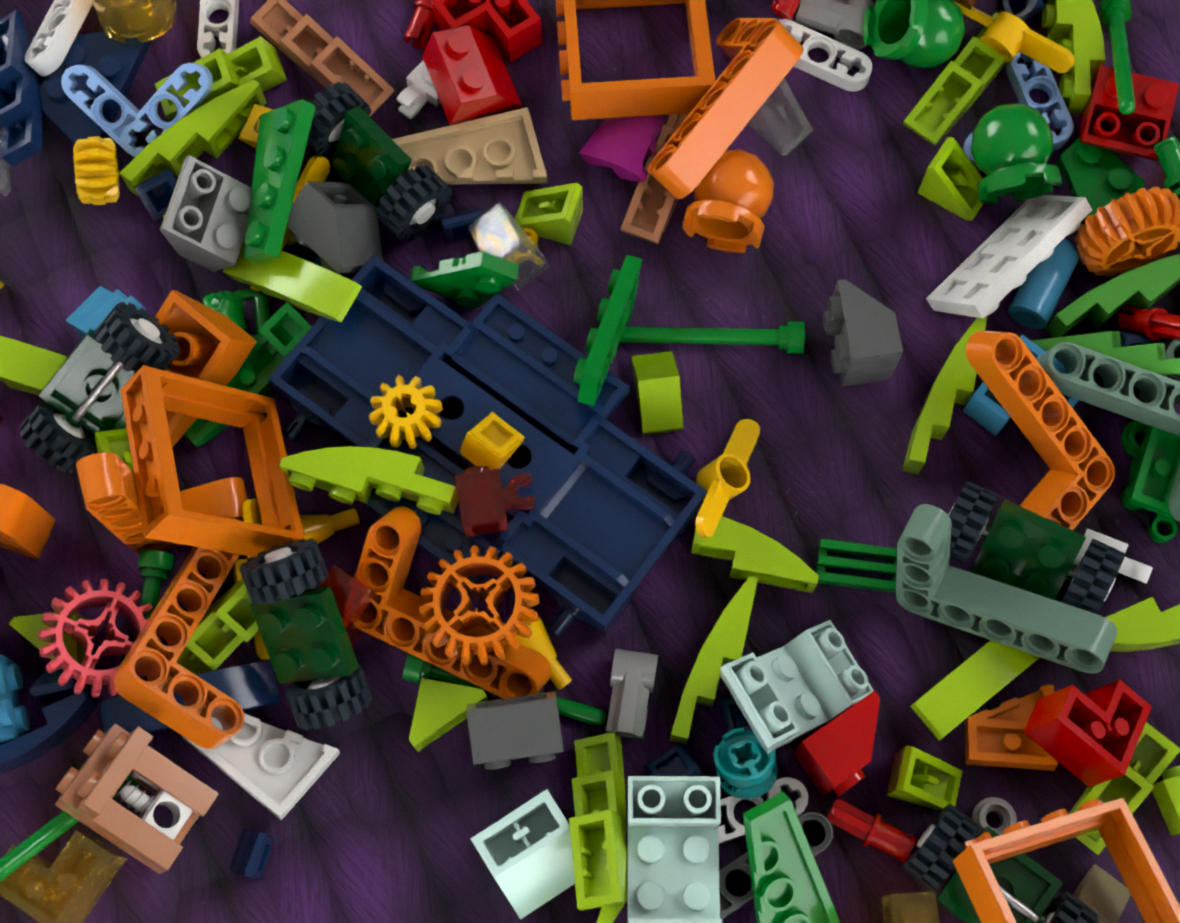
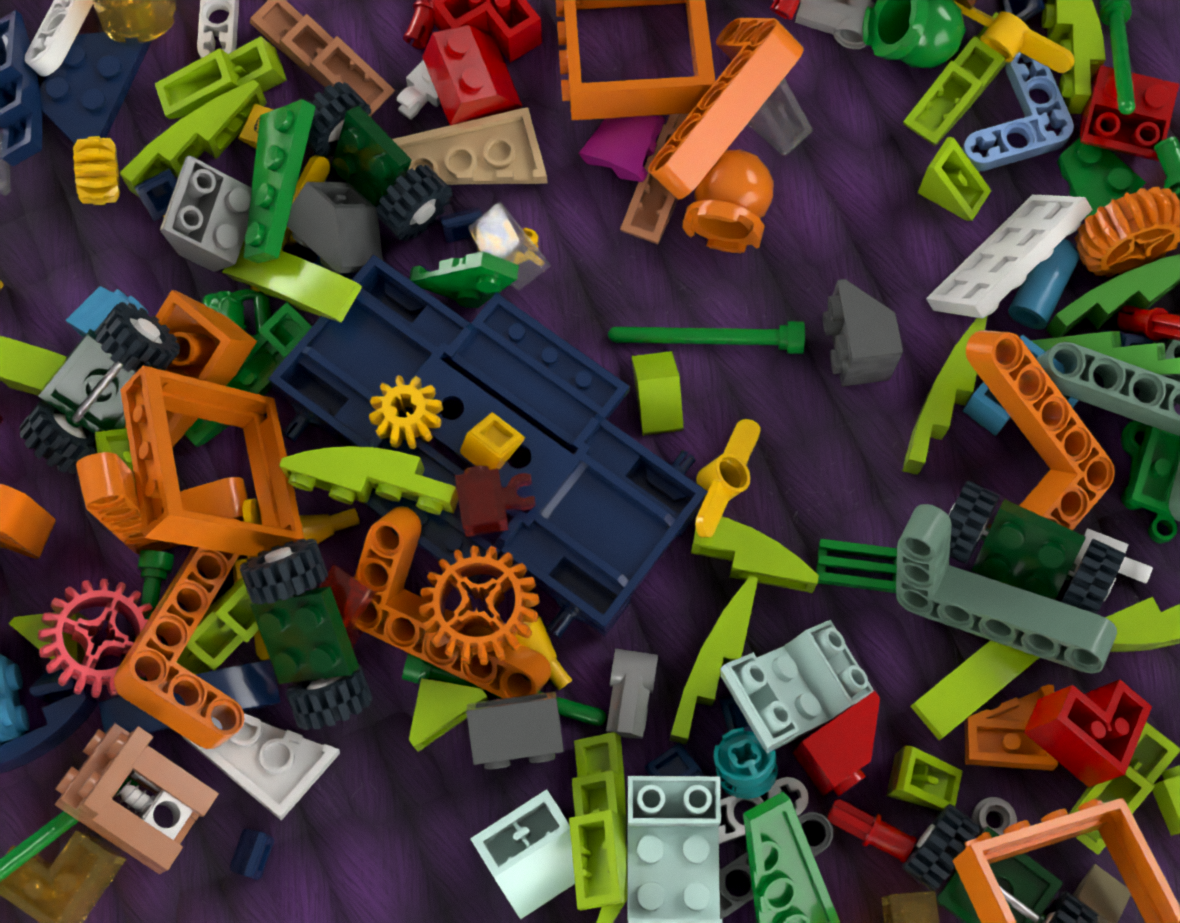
(131, 118): light blue beam -> none
(552, 212): lime slope -> none
(603, 342): green wing -> none
(848, 58): white beam -> none
(1013, 151): green tile -> none

